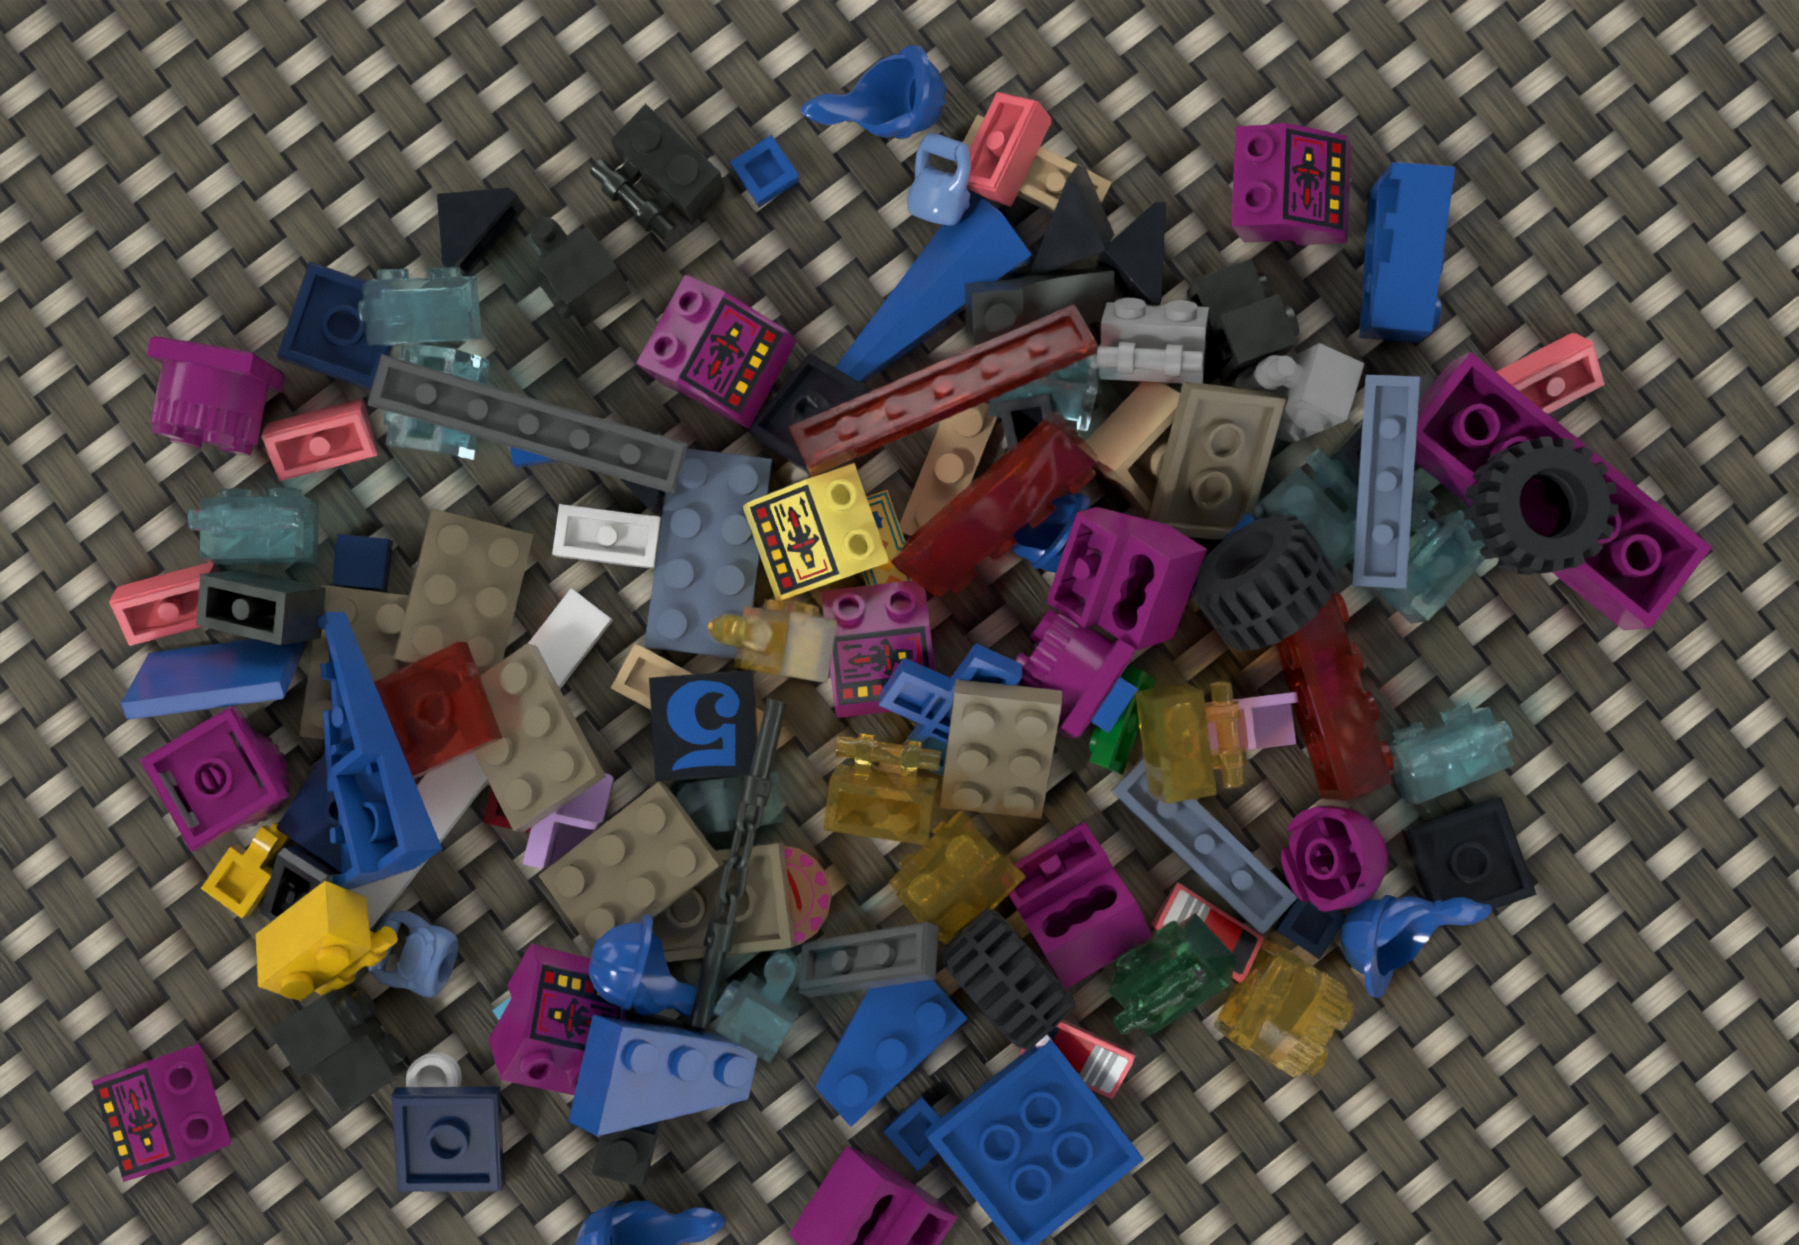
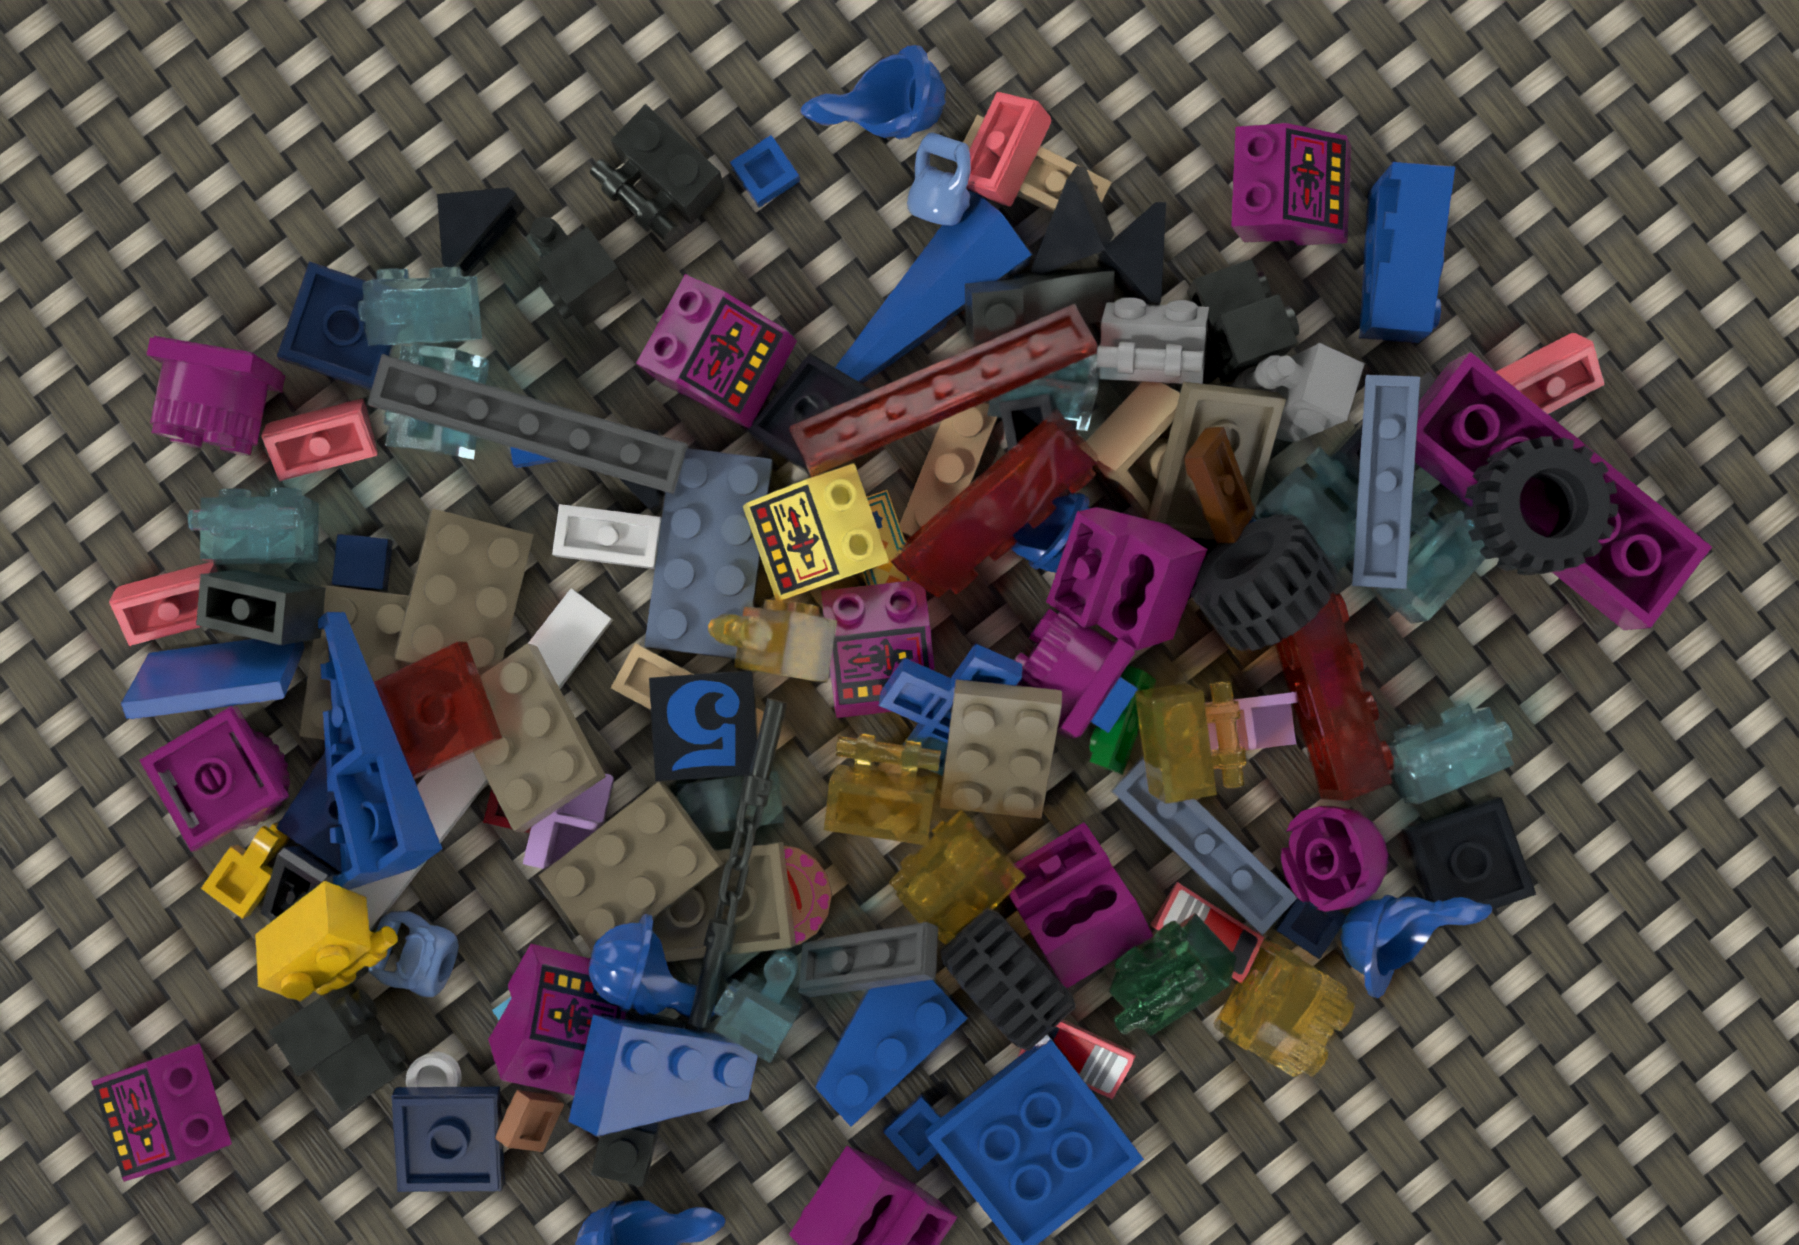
(529, 1121): none -> nougat plate
(1219, 484): none -> reddish brown plate

